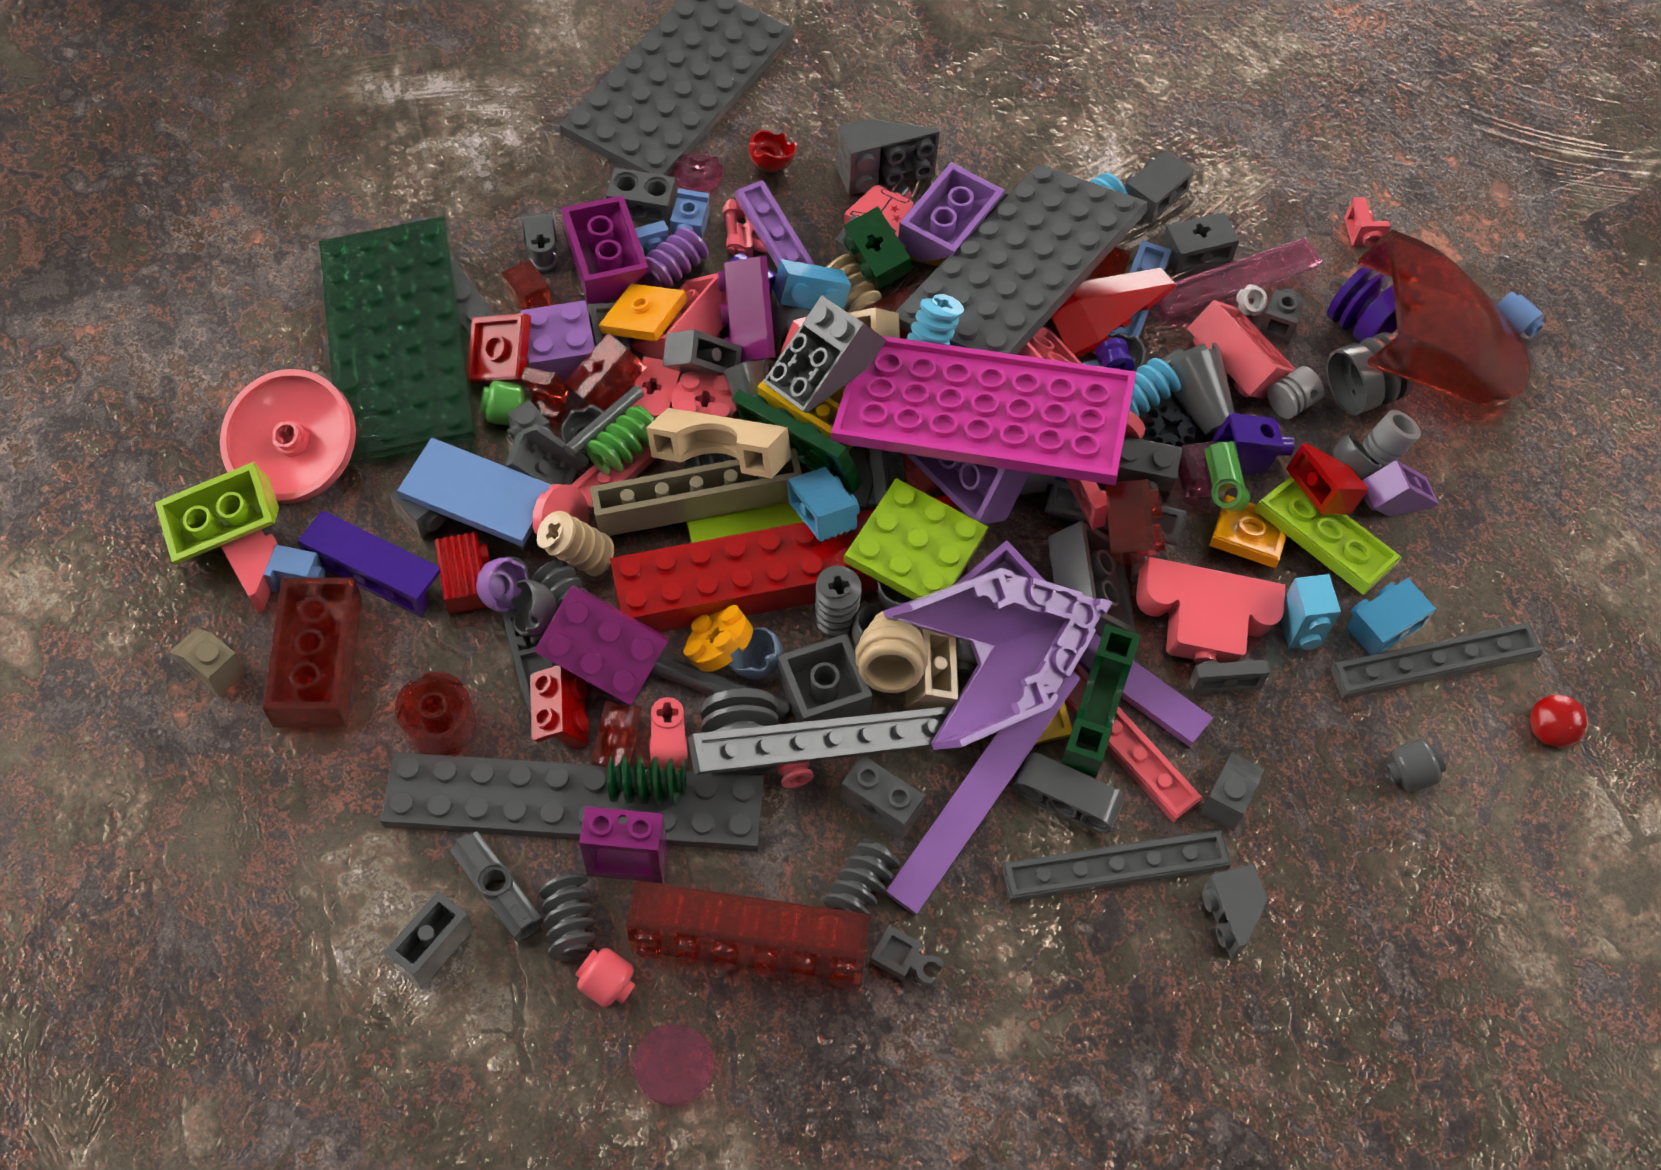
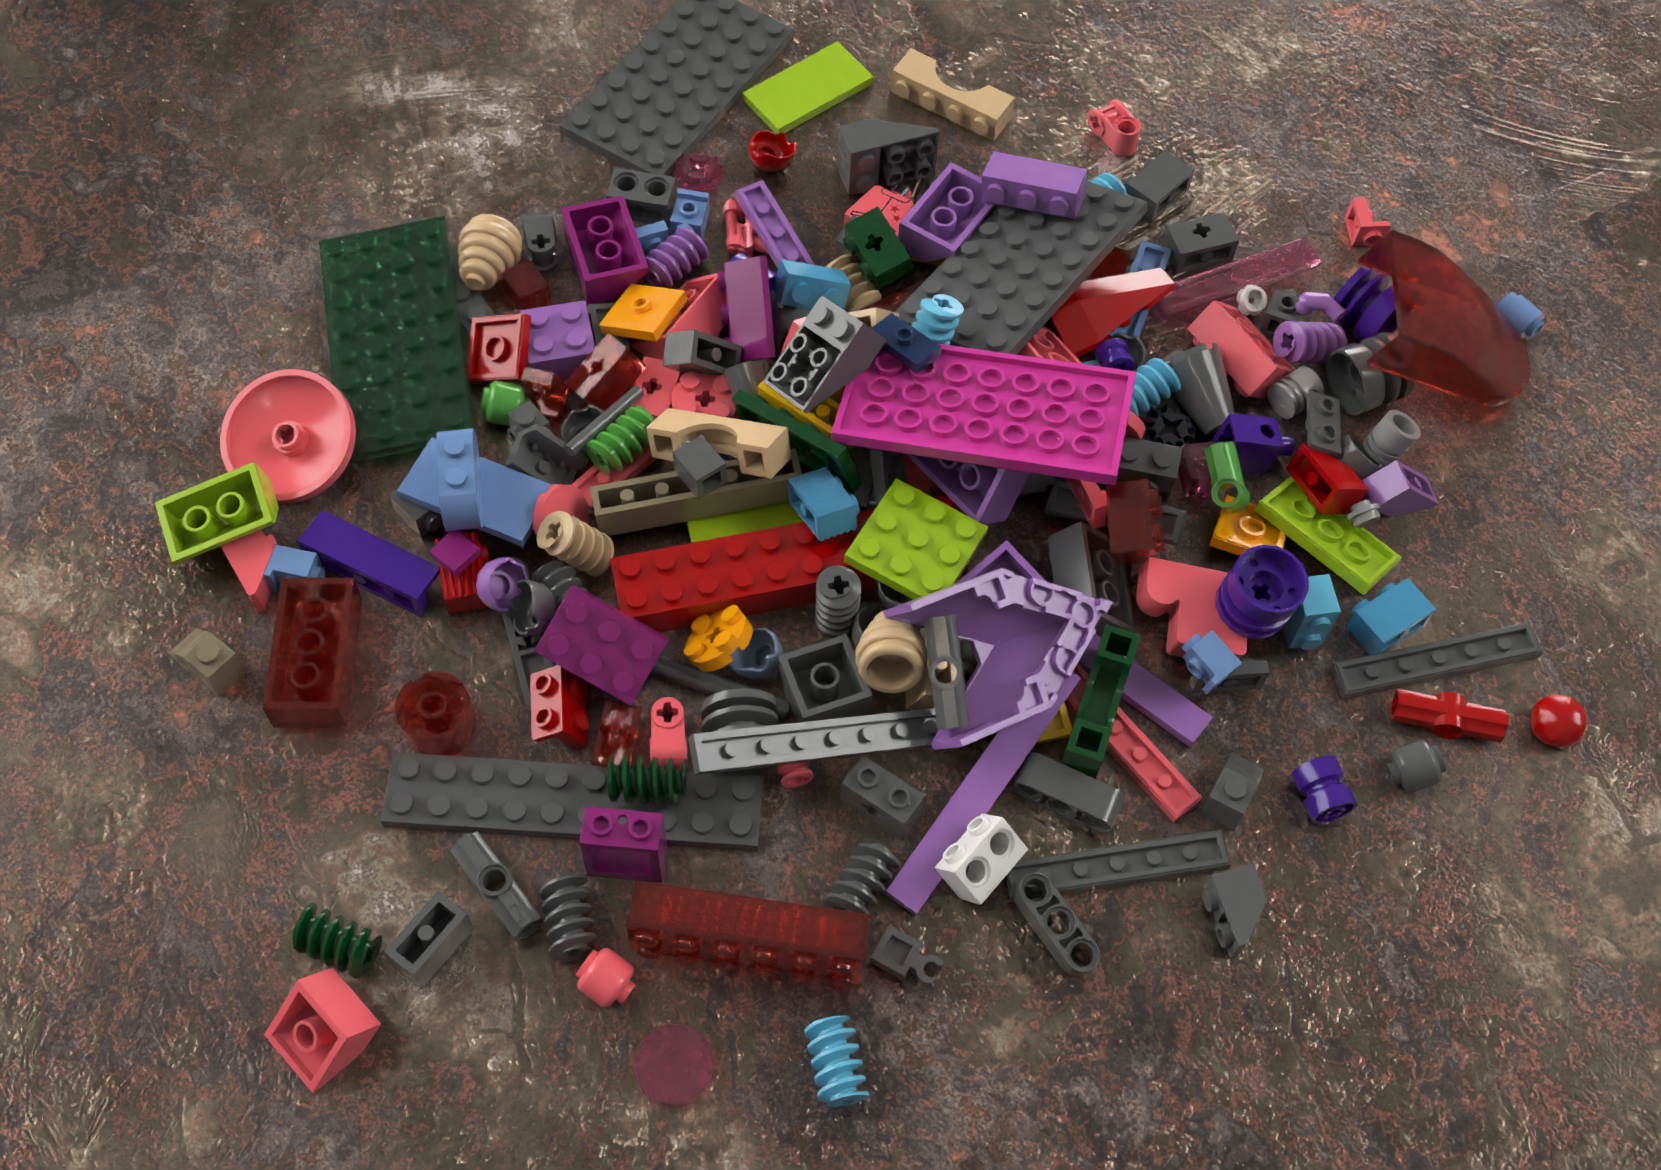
(321, 1028): none -> coral slope
(335, 944): none -> dark green piece
(455, 552): none -> magenta tile
(459, 479): none -> medium blue brick
(487, 249): none -> tan piece
(699, 466): none -> dark grey brick
(807, 88): none -> lime tile
(834, 1062): none -> medium azure piece
(907, 343): none -> dark blue plate
(948, 697): none -> dark grey piece
(981, 110): none -> tan arch
(986, 863): none -> white brick
(1034, 185): none -> medium lavender brick
(1055, 905): none -> dark grey beam
(1118, 128): none -> coral piece
(1209, 659): none -> medium blue brick
(1262, 591): none -> dark purple wheel
(1308, 341): none -> medium lavender piece
(1320, 301): none -> medium lavender arm
(1323, 424): none -> dark grey bracket
(1327, 796): none -> dark purple wheel
(1363, 513): none -> light grey plate
(1449, 715): none -> red piece

